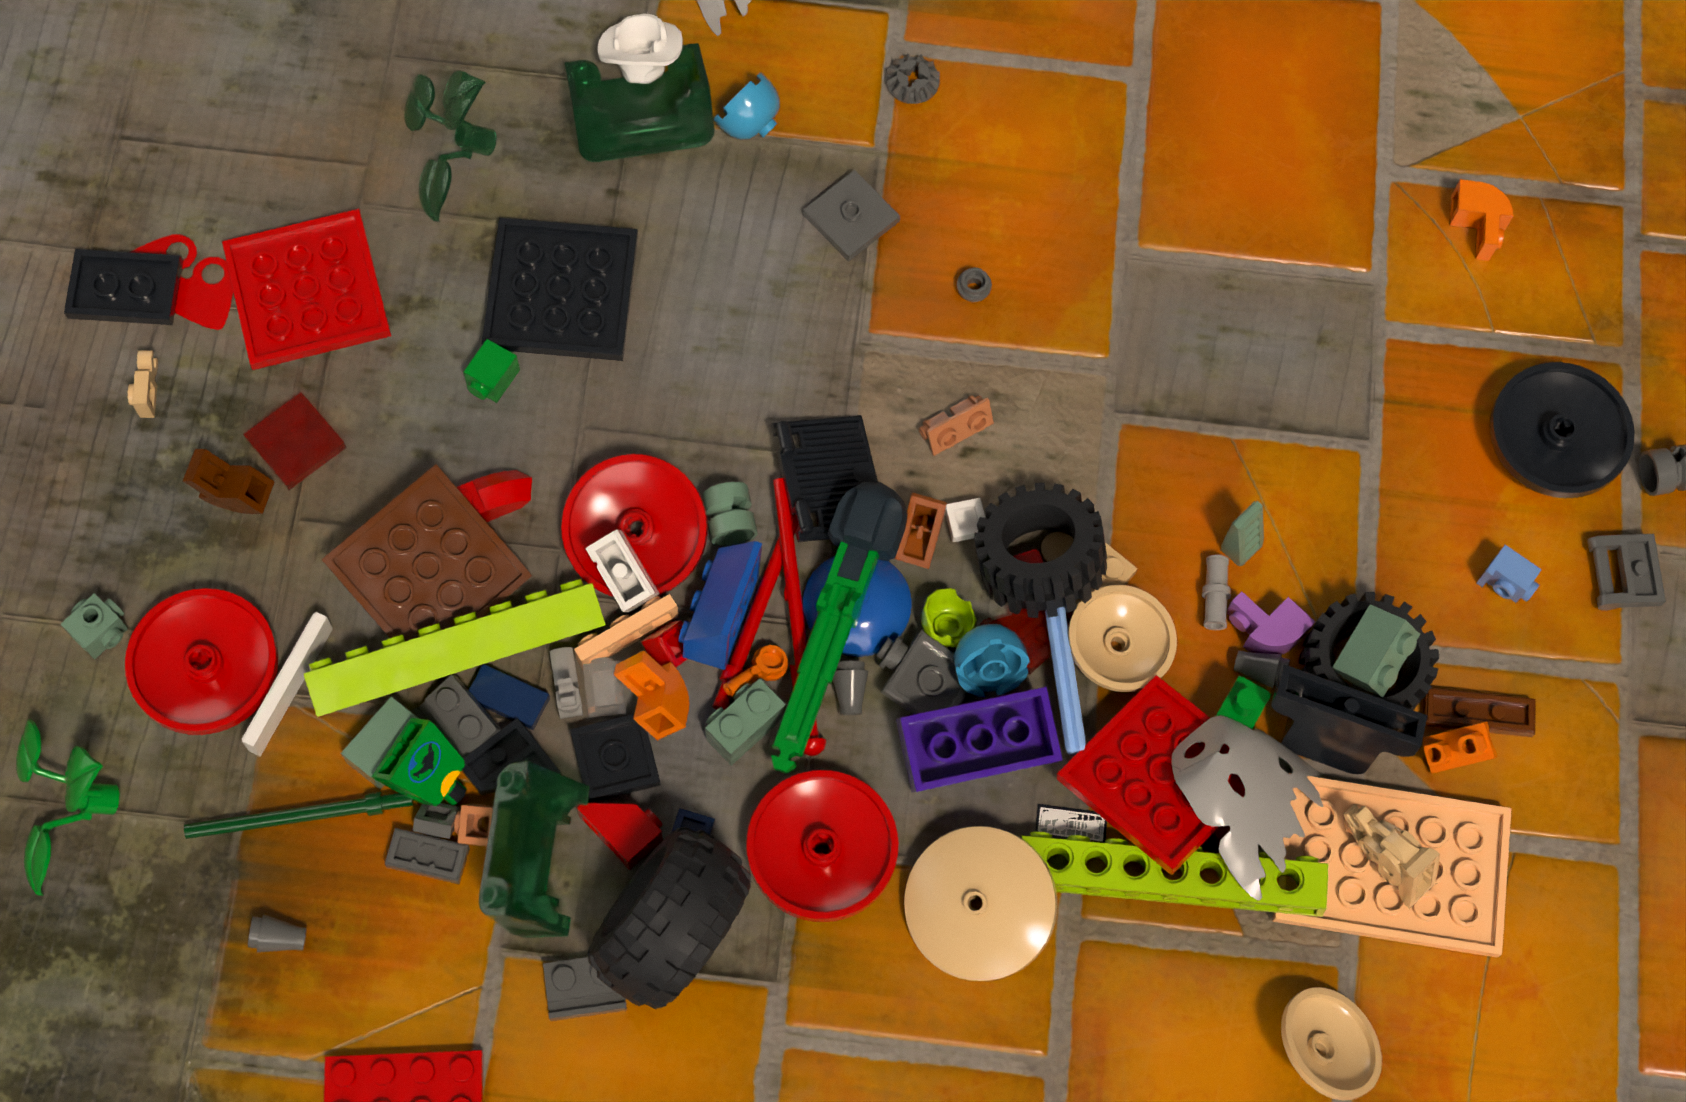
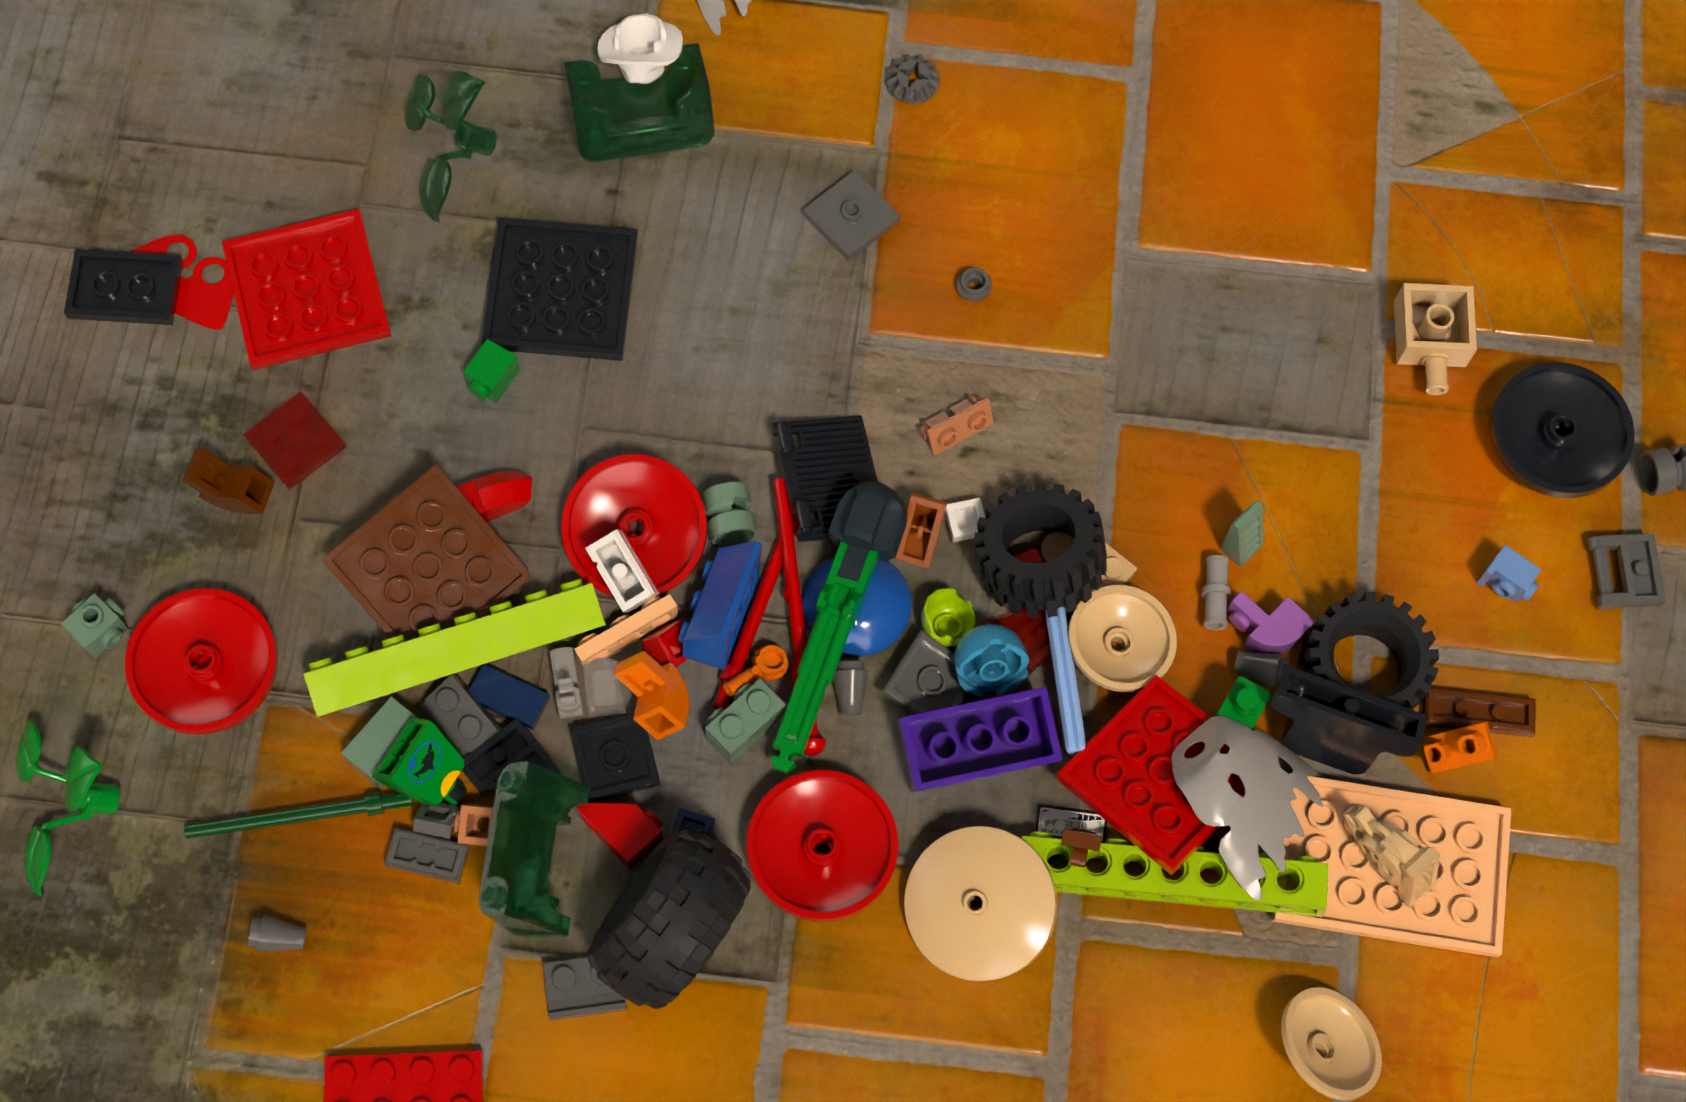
(144, 390): tan plate -> none
(287, 684): white tile -> none
(751, 110): dark azure cylinder -> none
(892, 653): dark grey plate -> none
(1082, 841): none -> reddish brown tile
(1376, 651): sand green brick -> none
(1435, 330): none -> tan brick
(1482, 208): orange brick -> none

